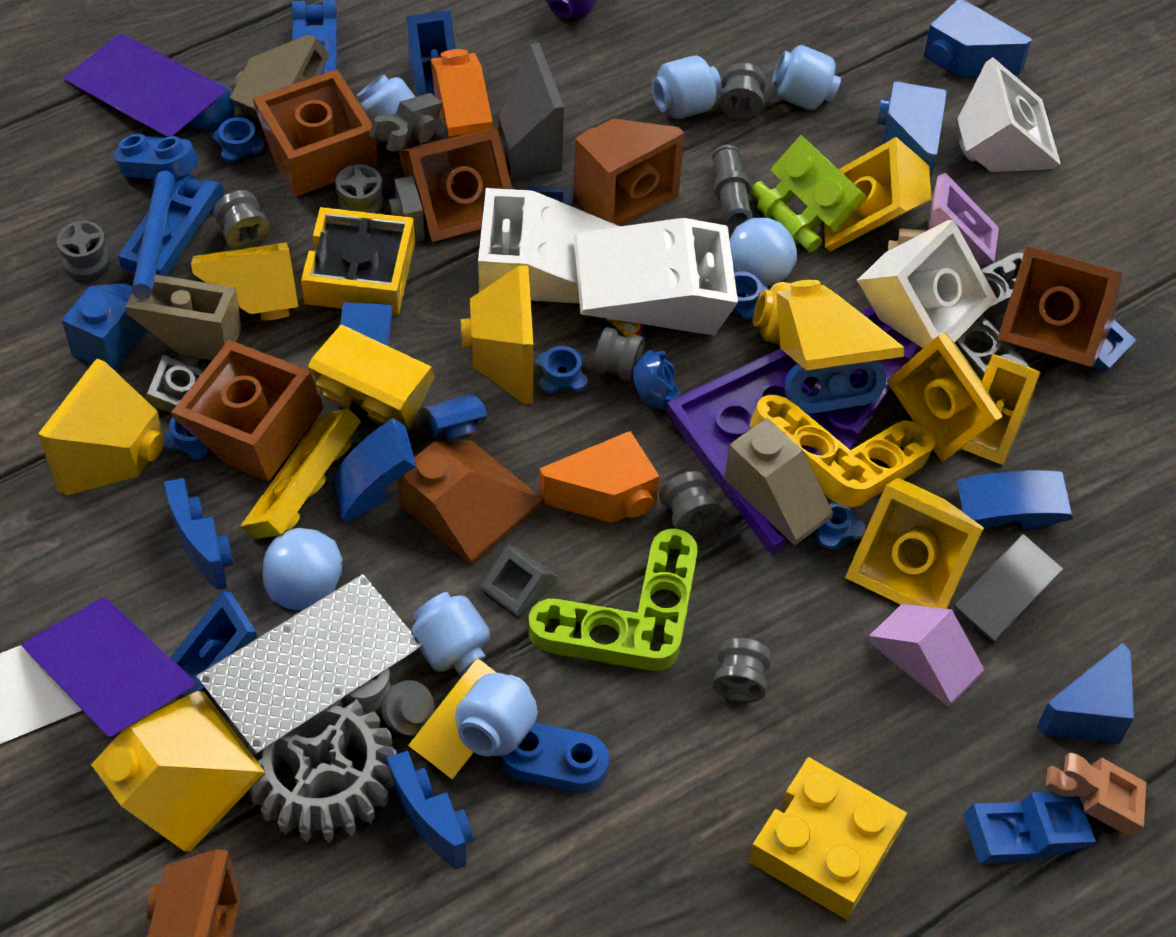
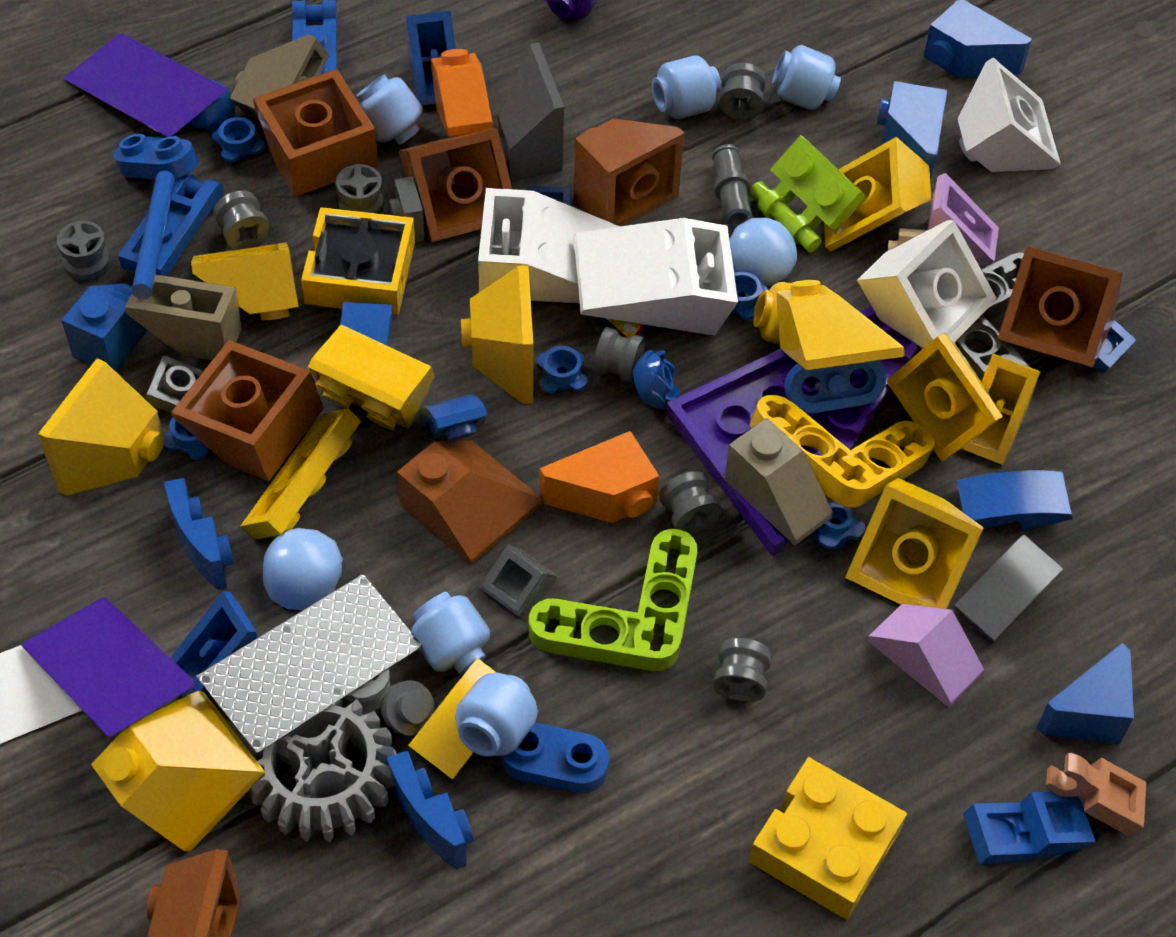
(370, 467): blue slope -> none
(411, 125): dark grey plate -> none

